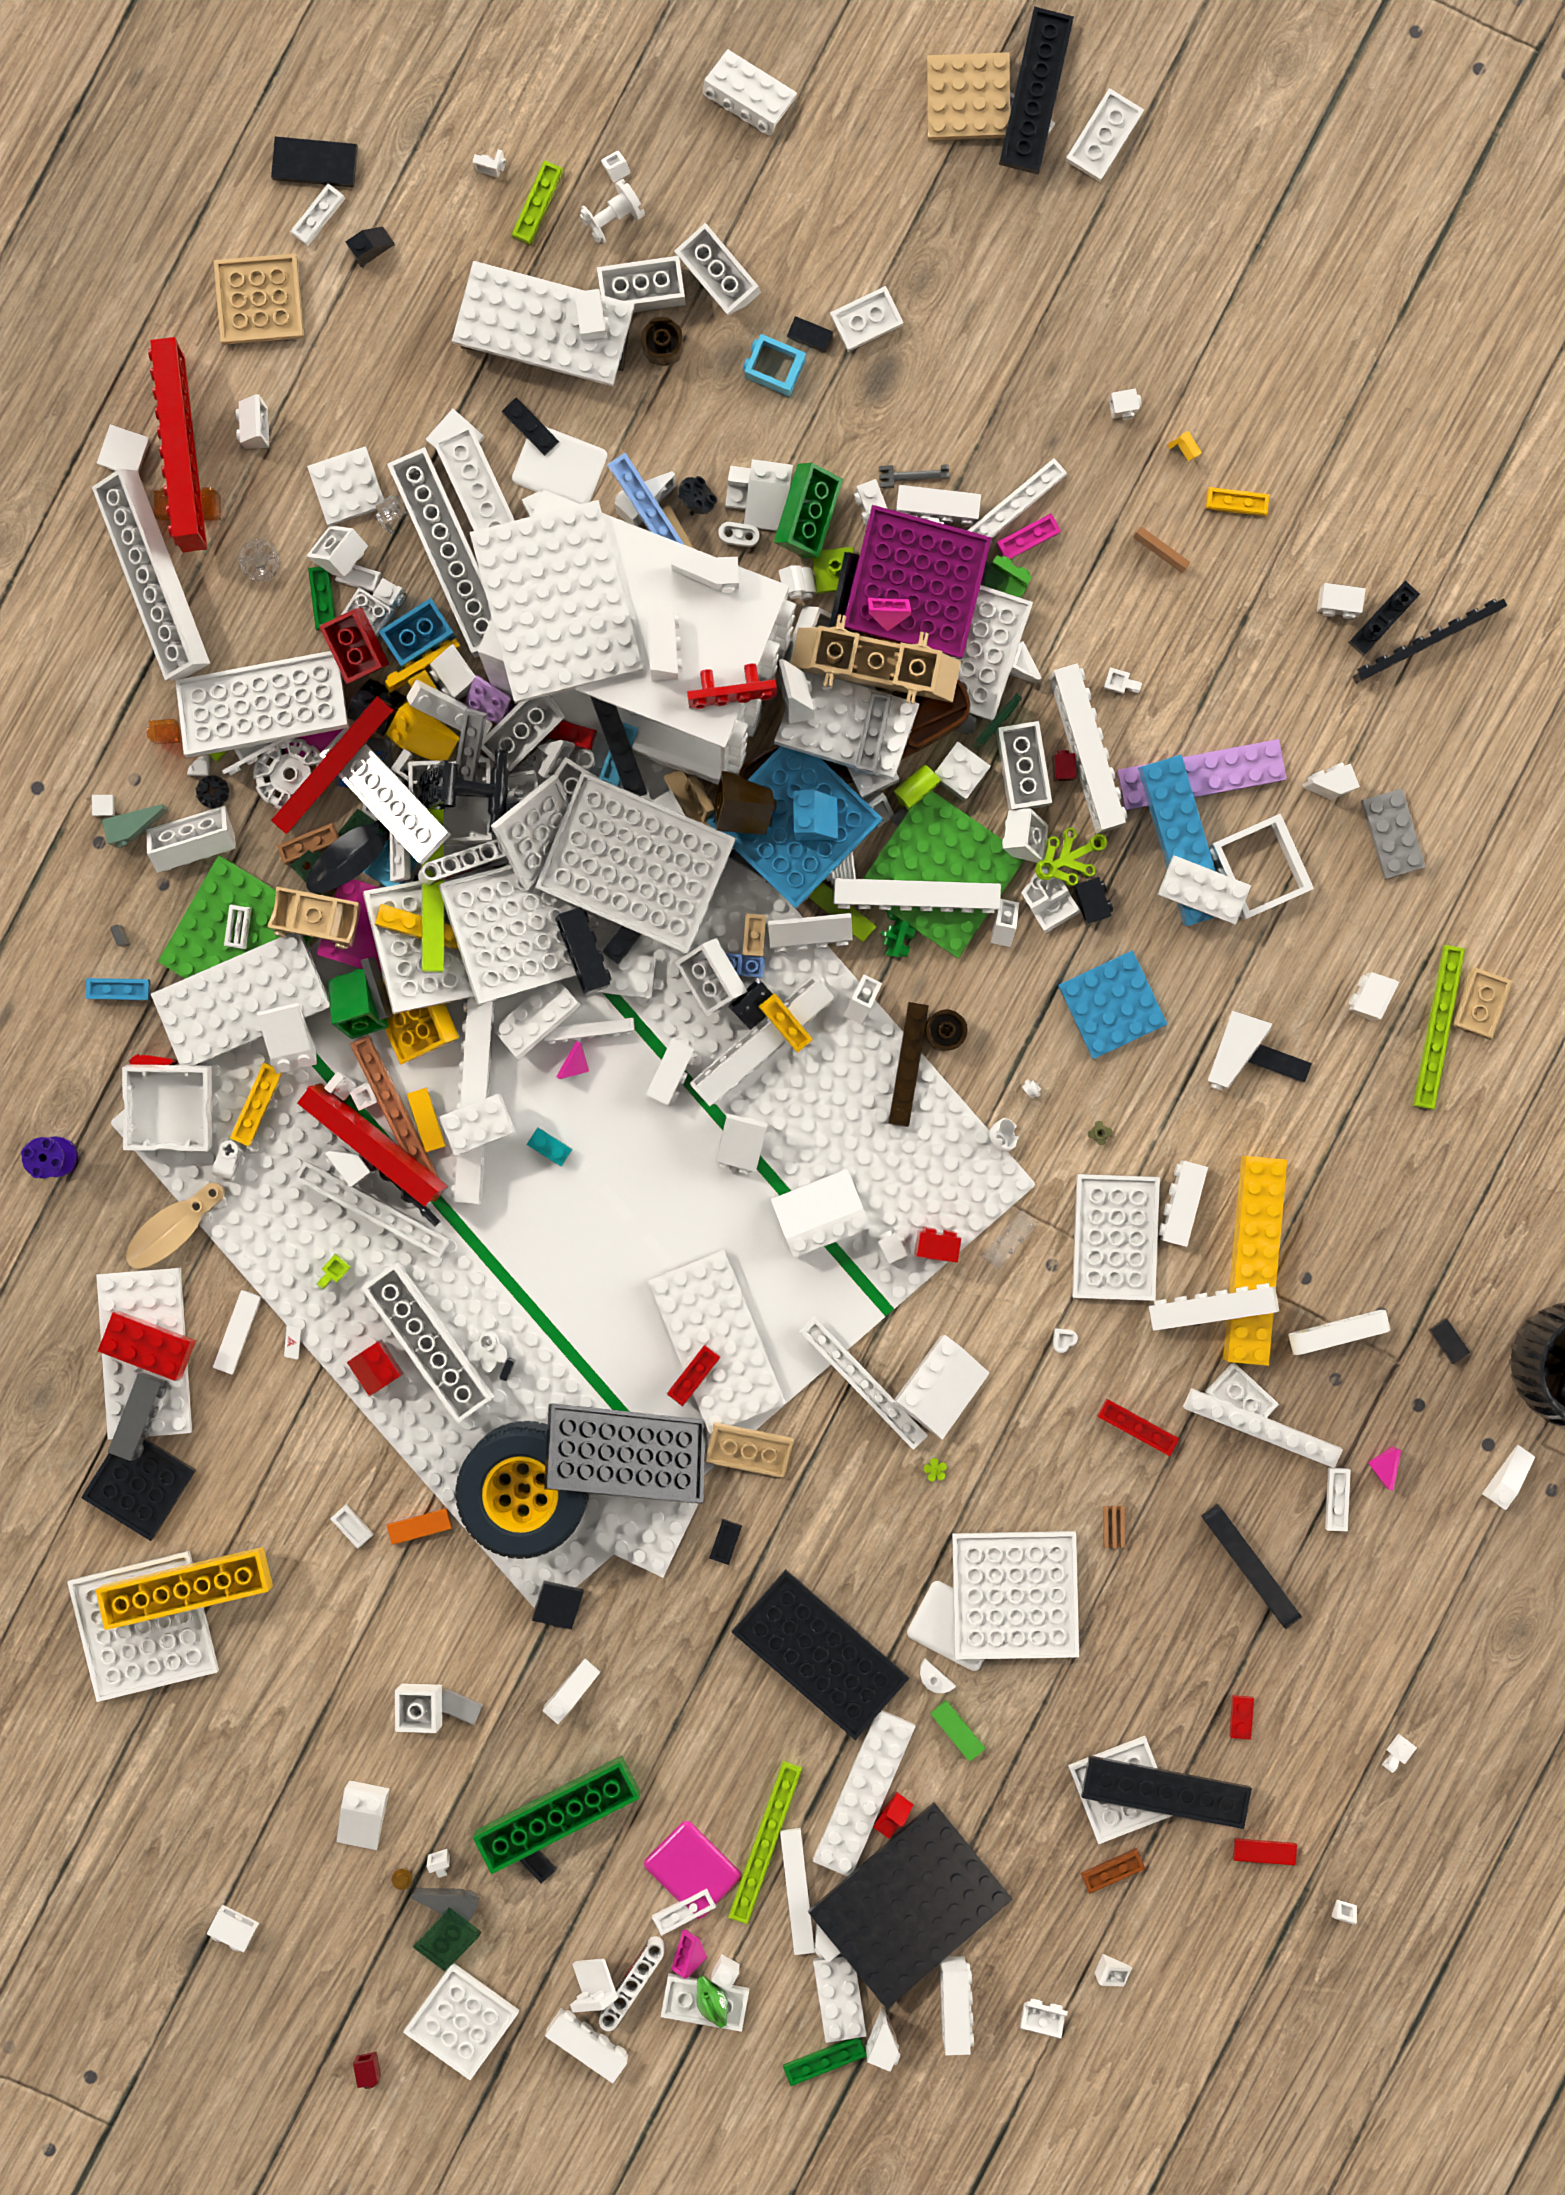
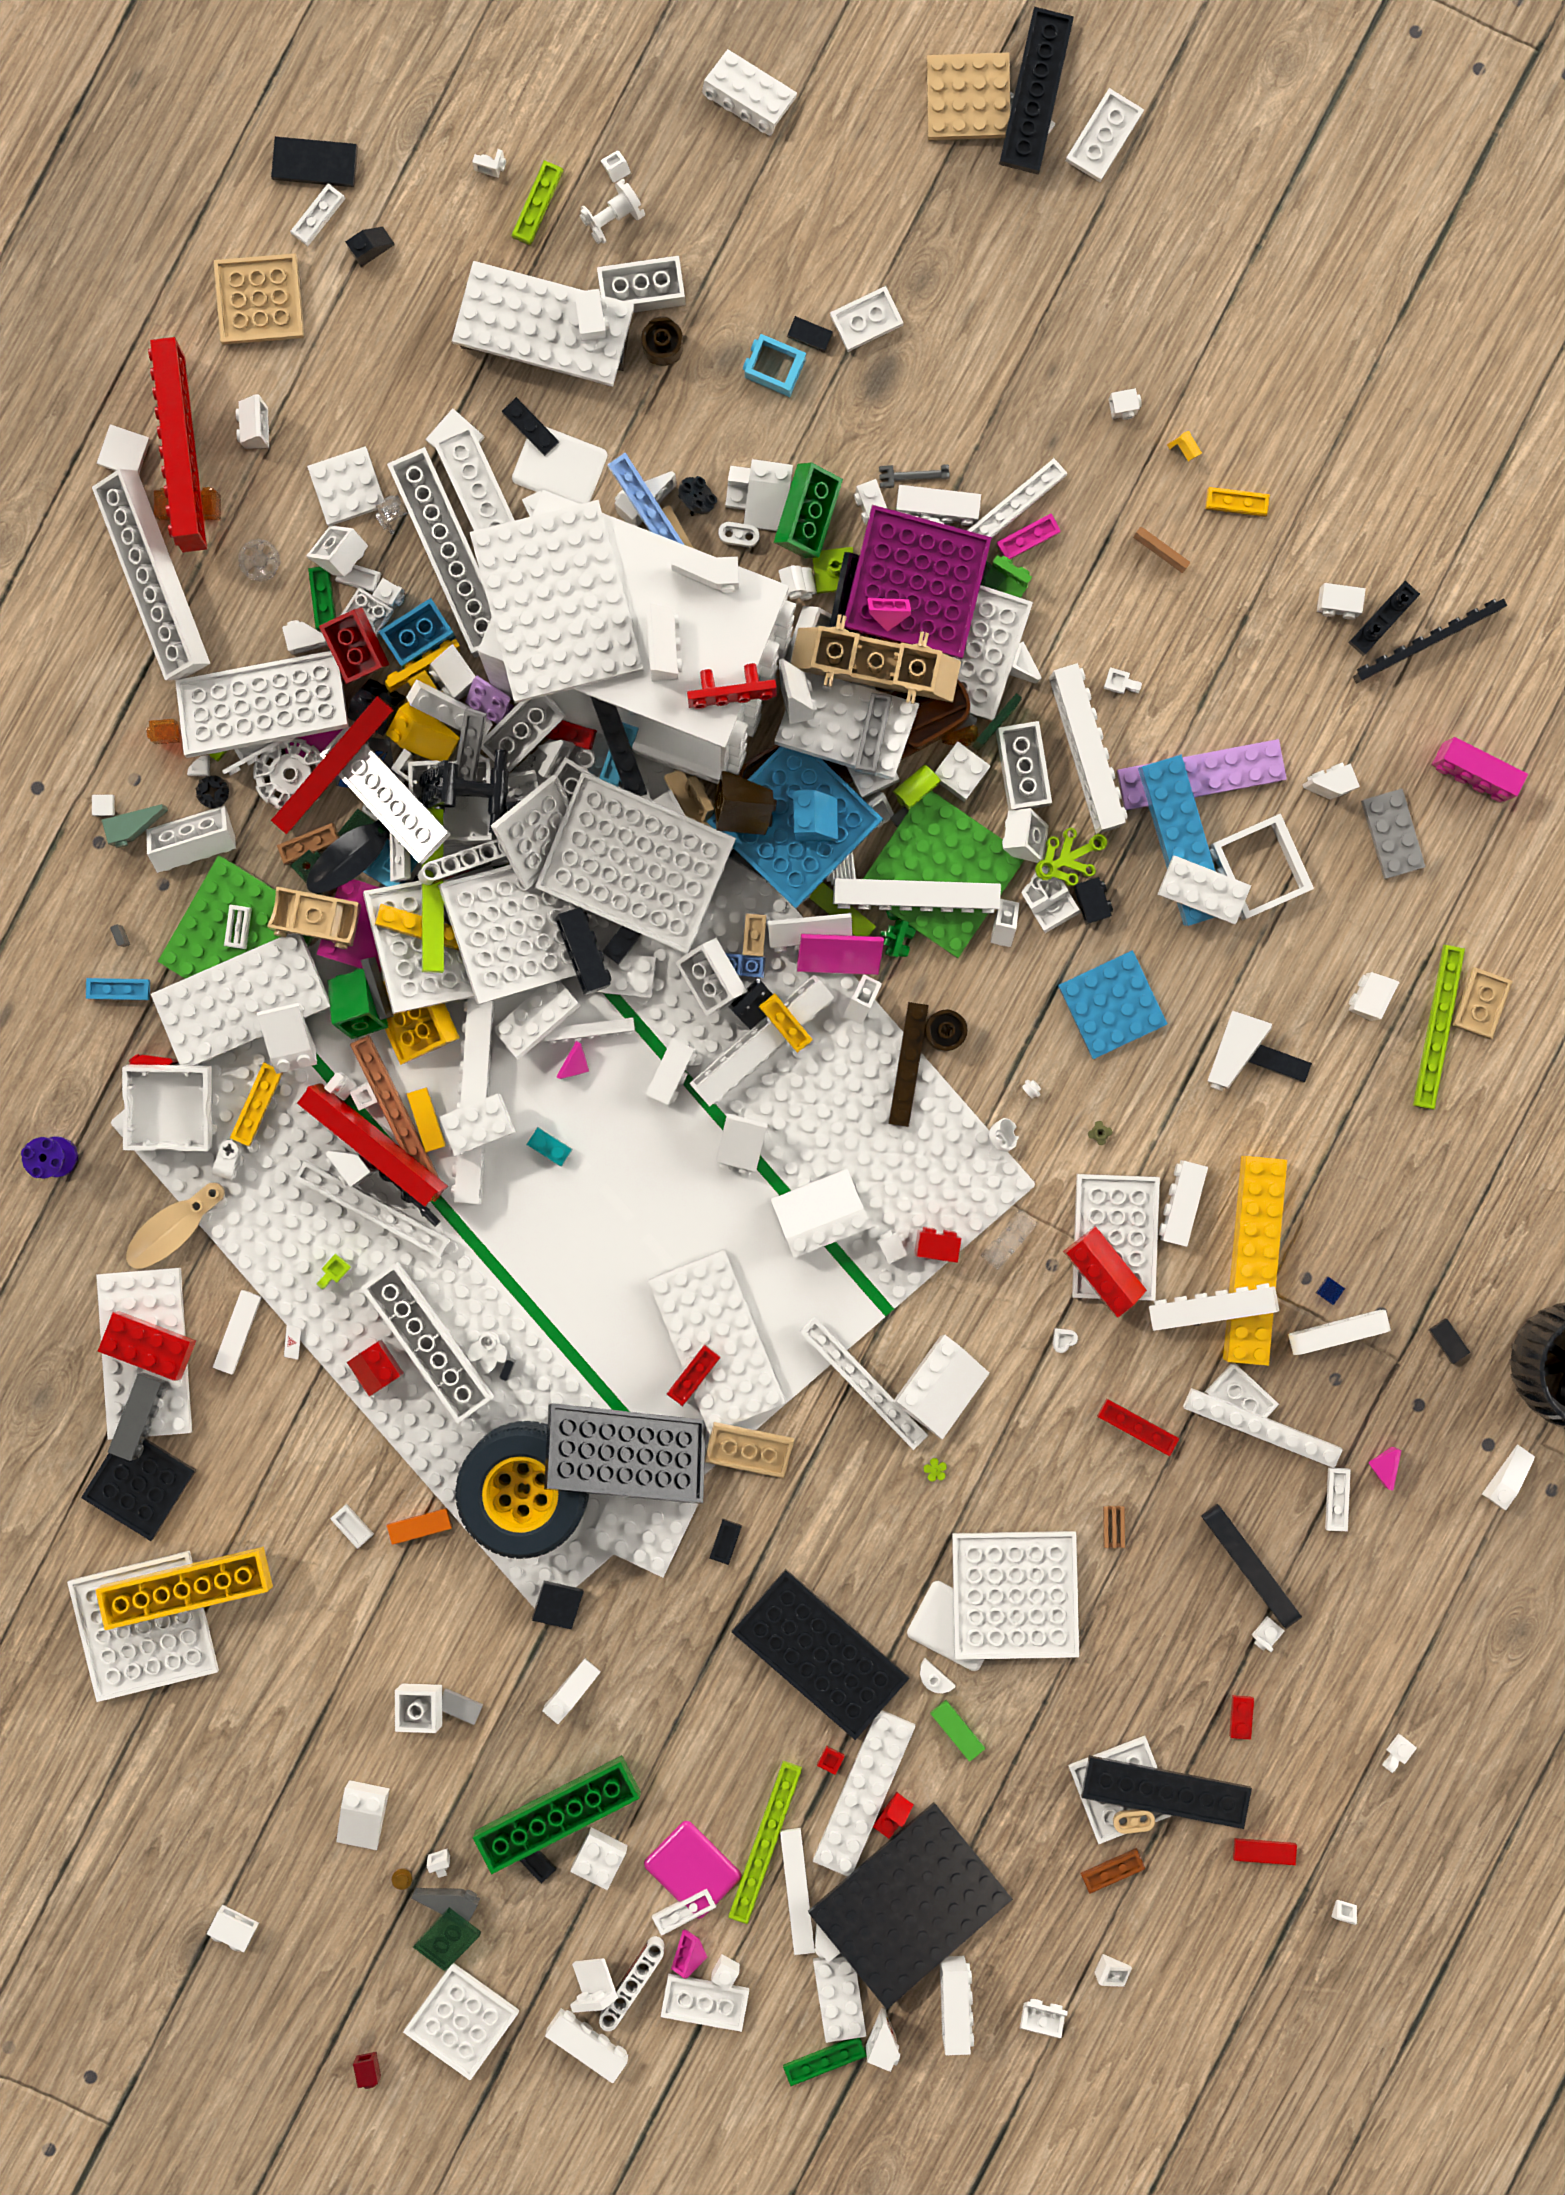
(302, 637): none -> white slope
(599, 1858): none -> white brick
(711, 2002): bright green hat -> none
(718, 270): white slope -> none
(830, 1760): none -> red plate
(839, 954): none -> dark pink tile
(964, 736): none -> clear orange plate
(1064, 766): dark red brick -> none
(1105, 1272): none -> red slope
(1133, 1821): none -> tan plate
(1267, 1634): none -> white bracket
(1330, 1290): none -> clear blue tile
(1479, 770): none -> dark pink brick

